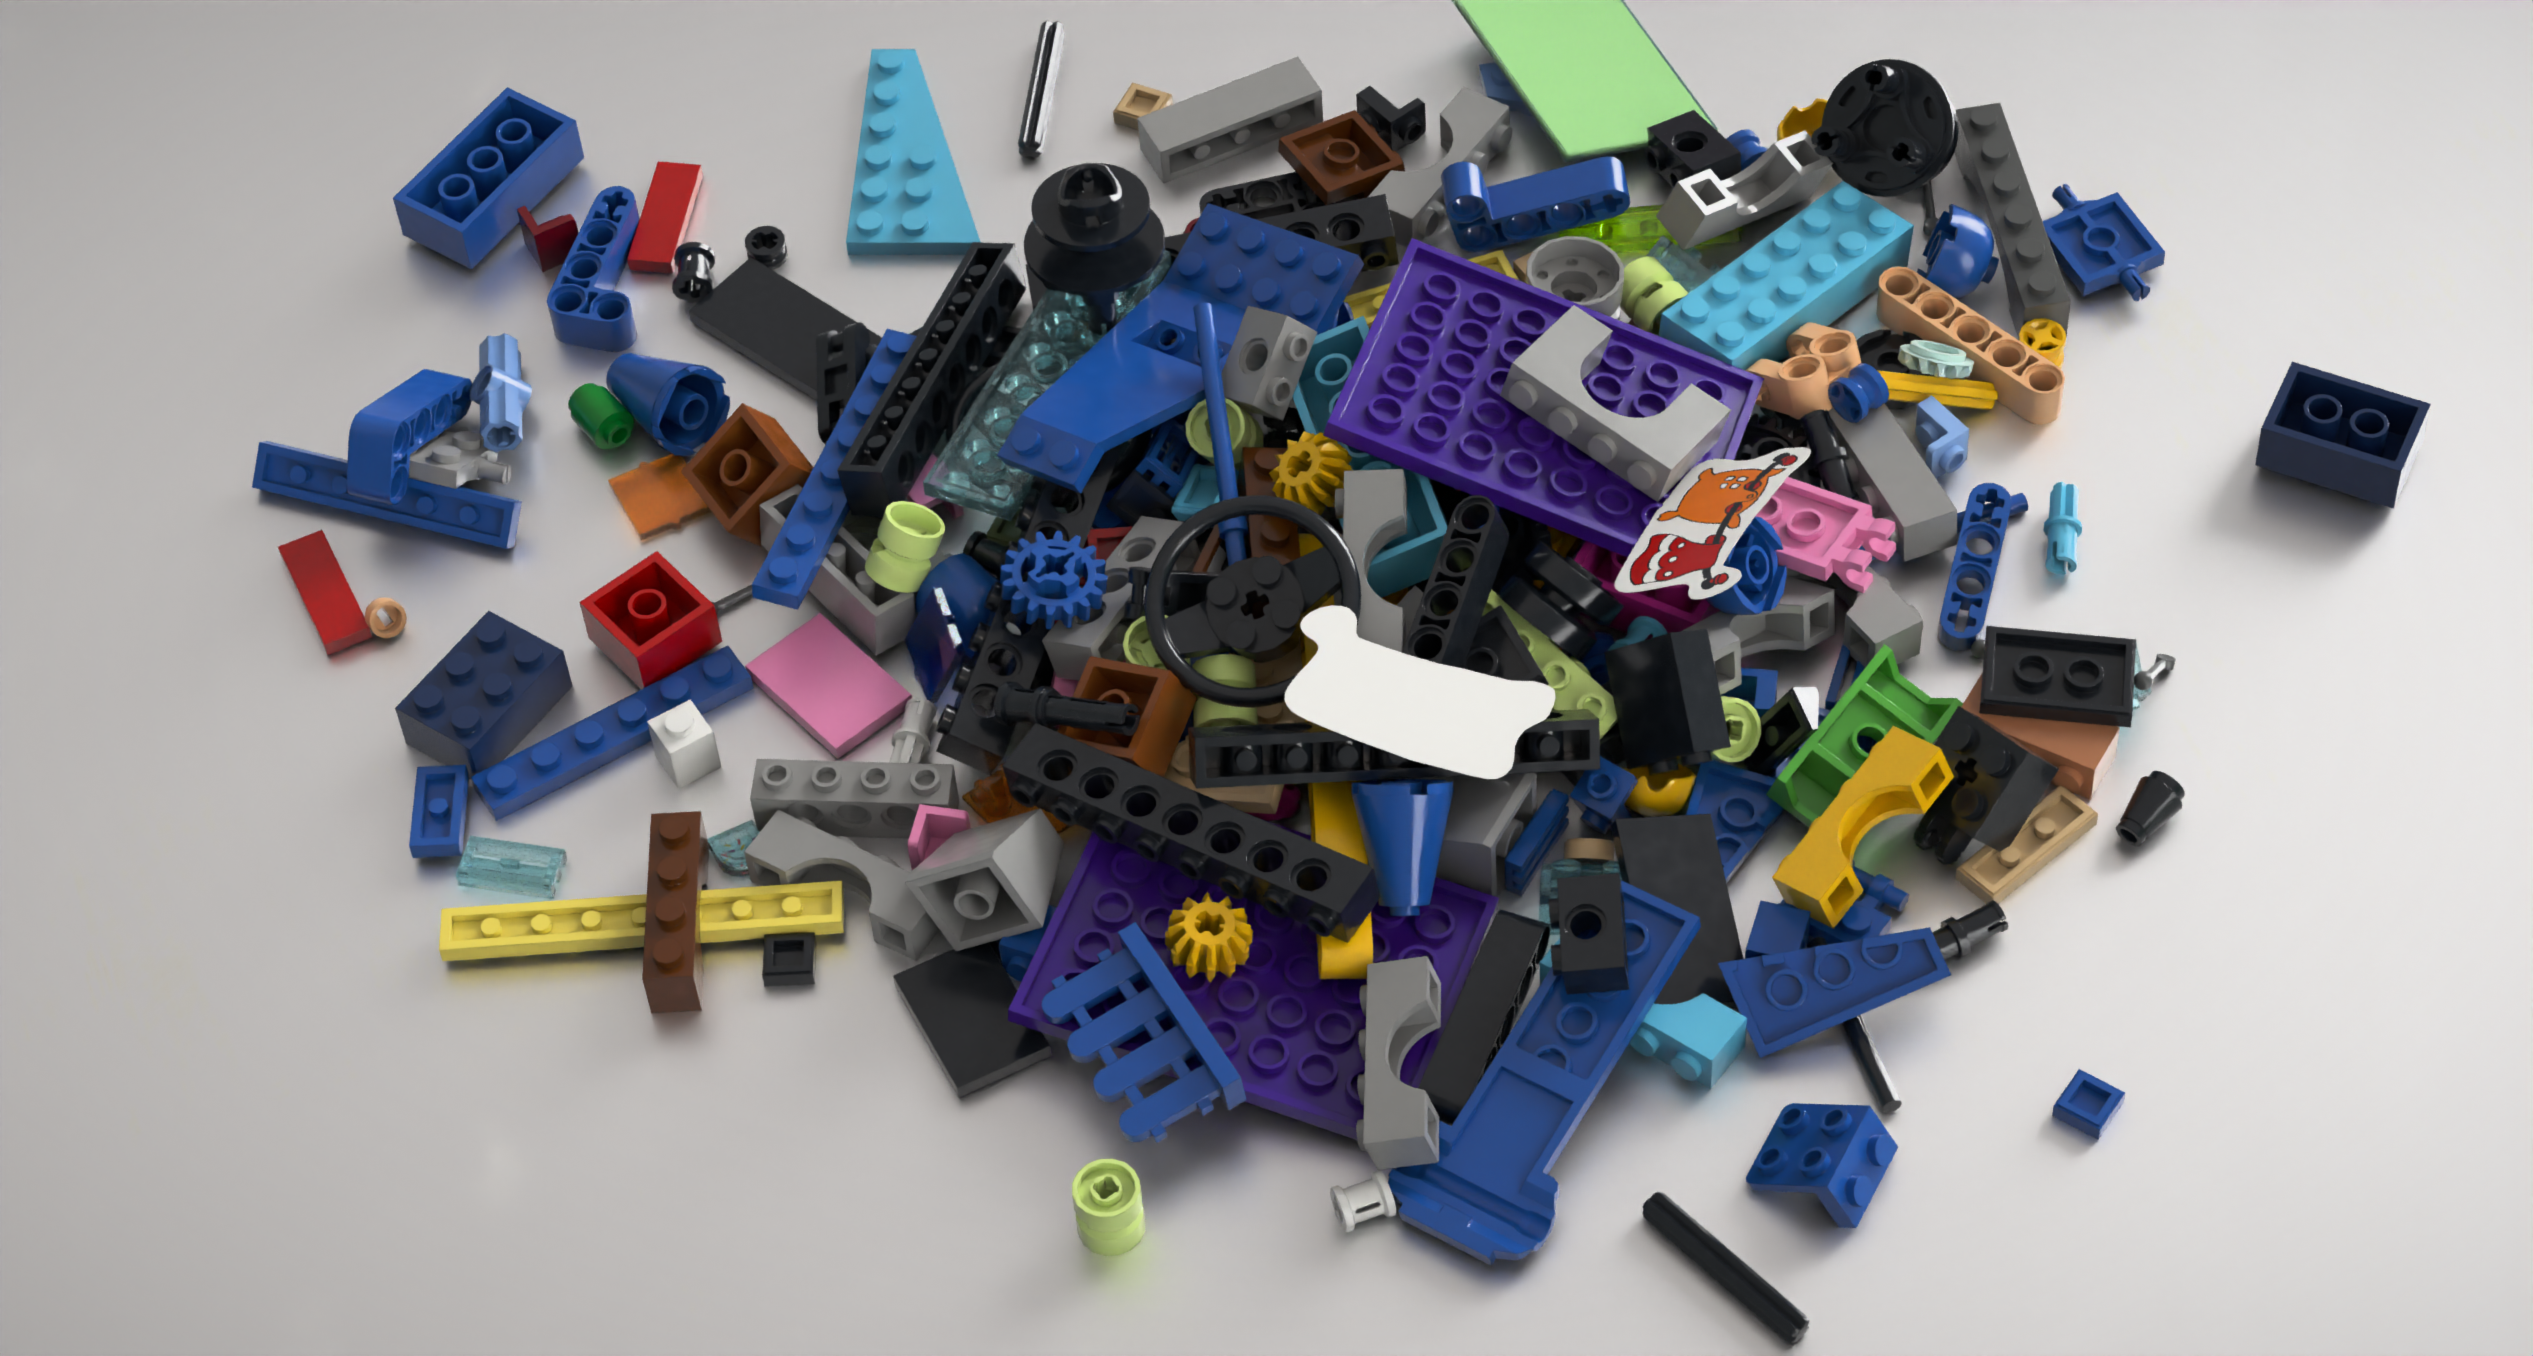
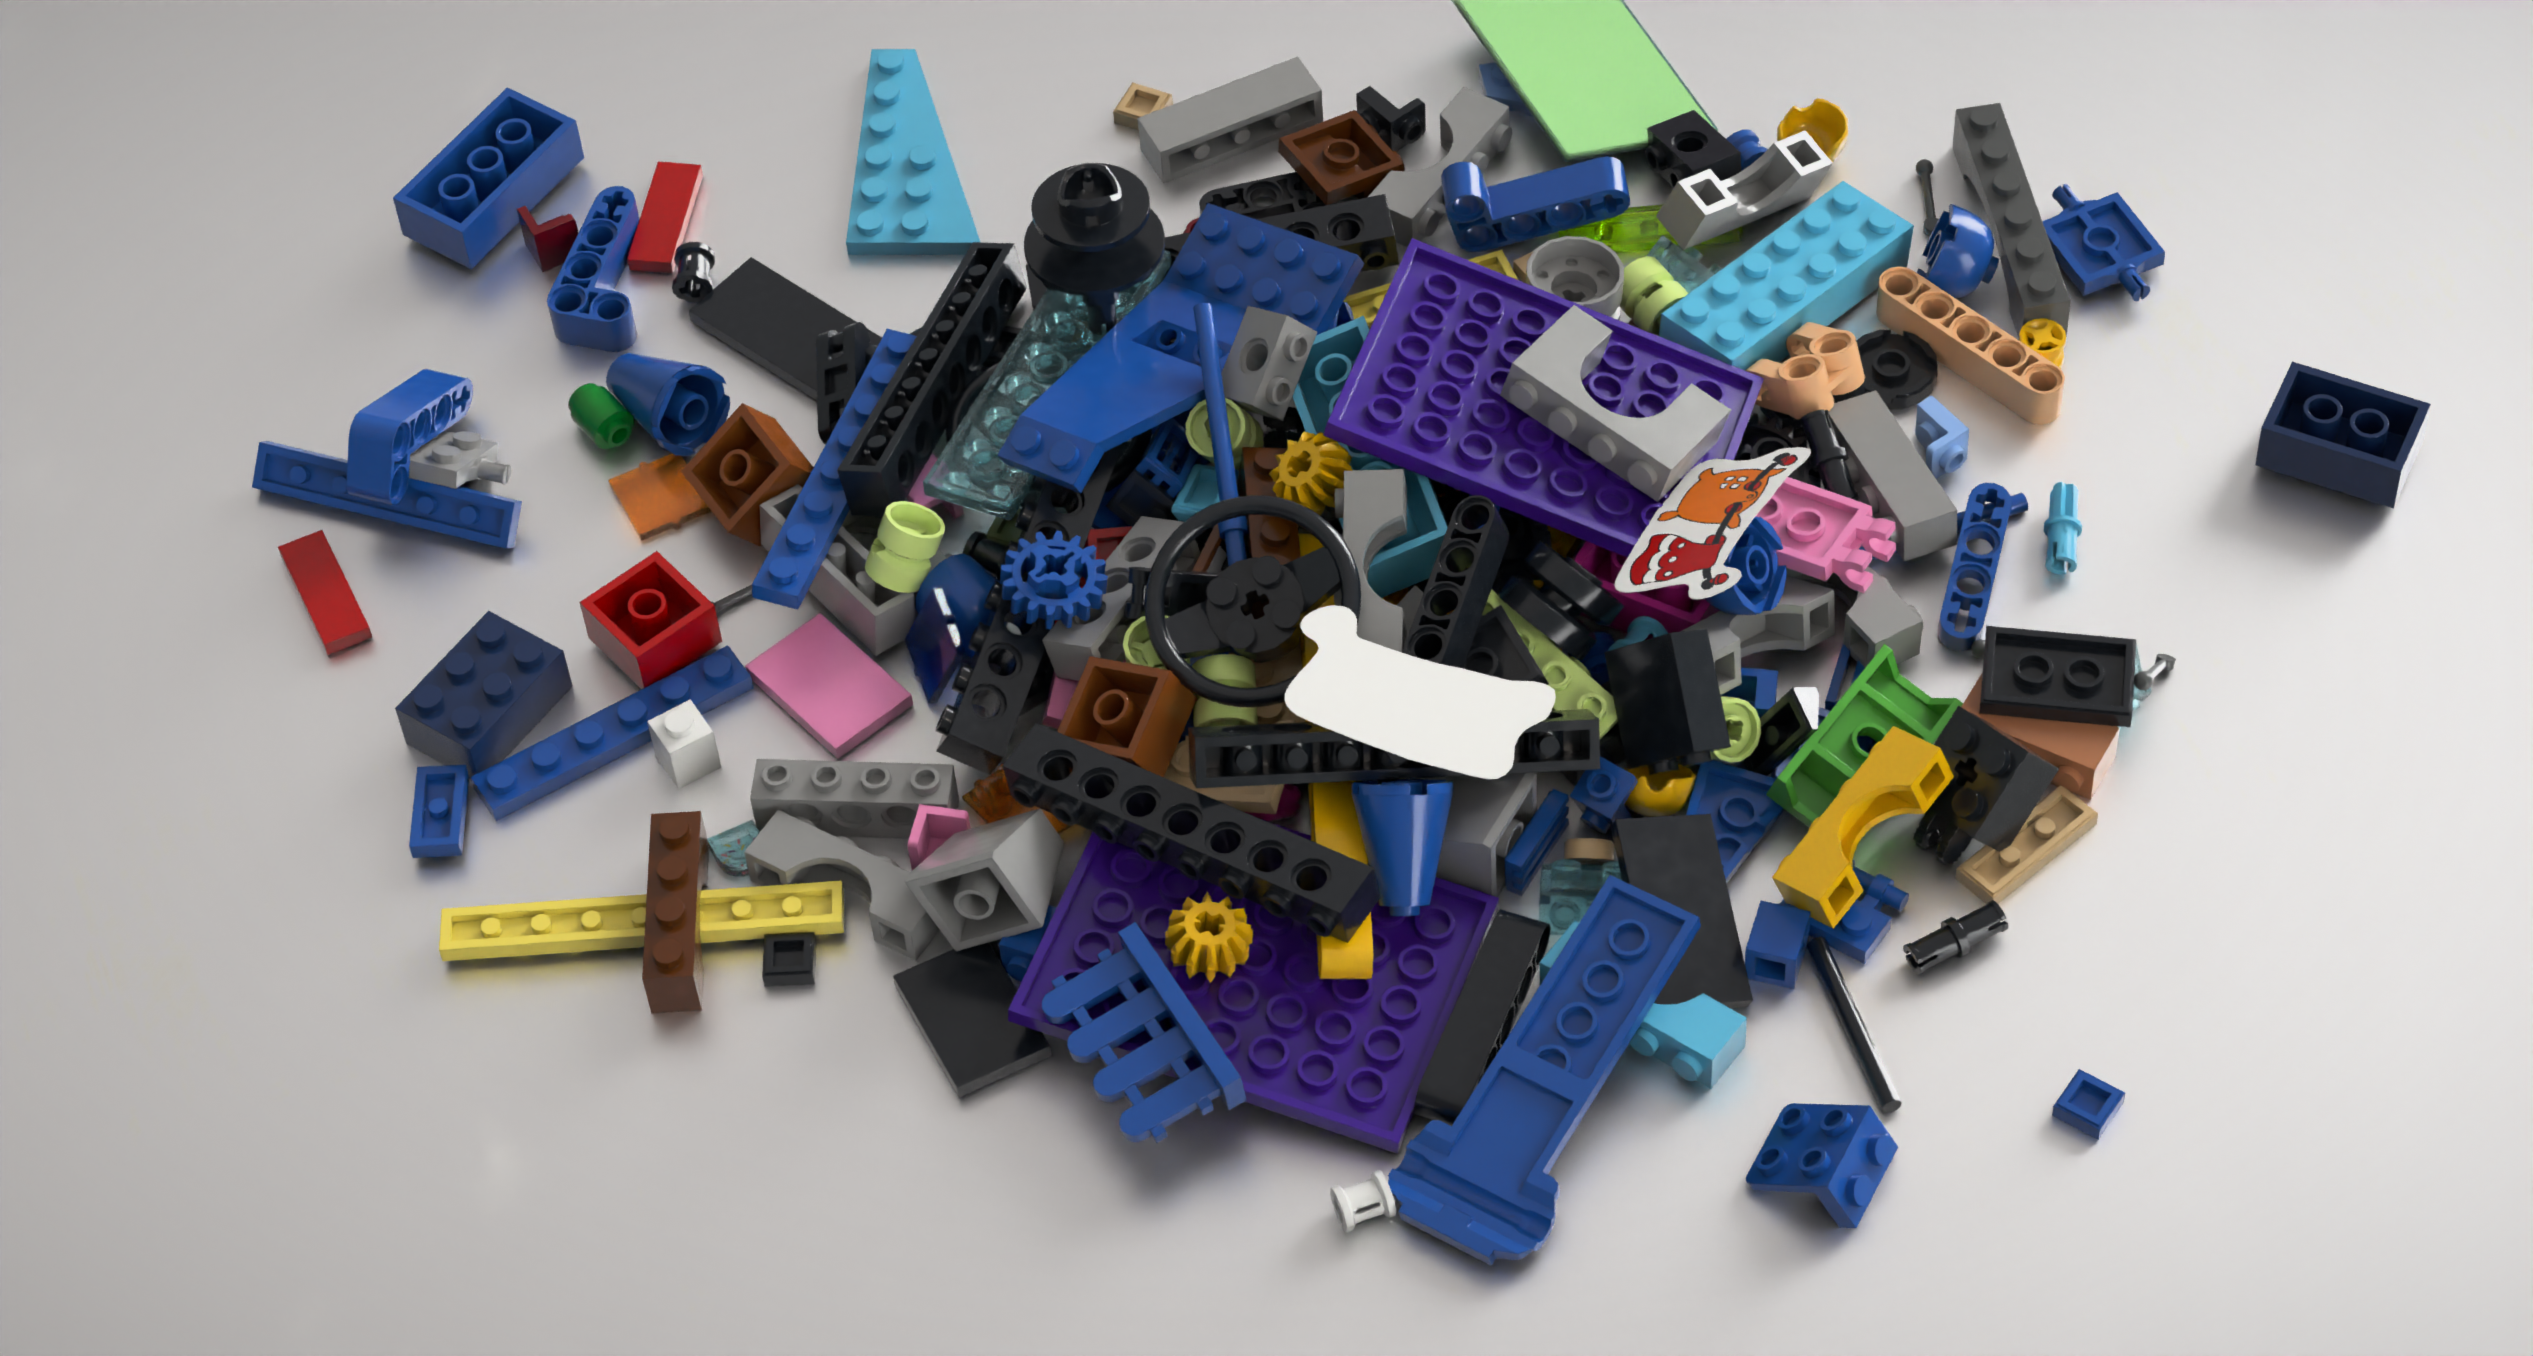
(393, 611): light nougat hinge -> none
(500, 392): medium blue piece -> none
(508, 873): clear light blue tile -> none
(767, 246): black bush -> none
(912, 738): white axle -> none
(1041, 89): axle -> none
(1052, 709): black pin -> none
(1108, 1207): yellowish green wheel -> none
(1399, 1009): light grey arch -> none
(1596, 962): black brick -> none
(1725, 1267): black axle -> none
(1825, 985): blue wing -> none
(1858, 393): blue wheel -> none
(1888, 128): black piece -> none
(1935, 359): light aqua gear -> none
(1947, 391): yellow axle -> none
(2151, 806): black cone -> none

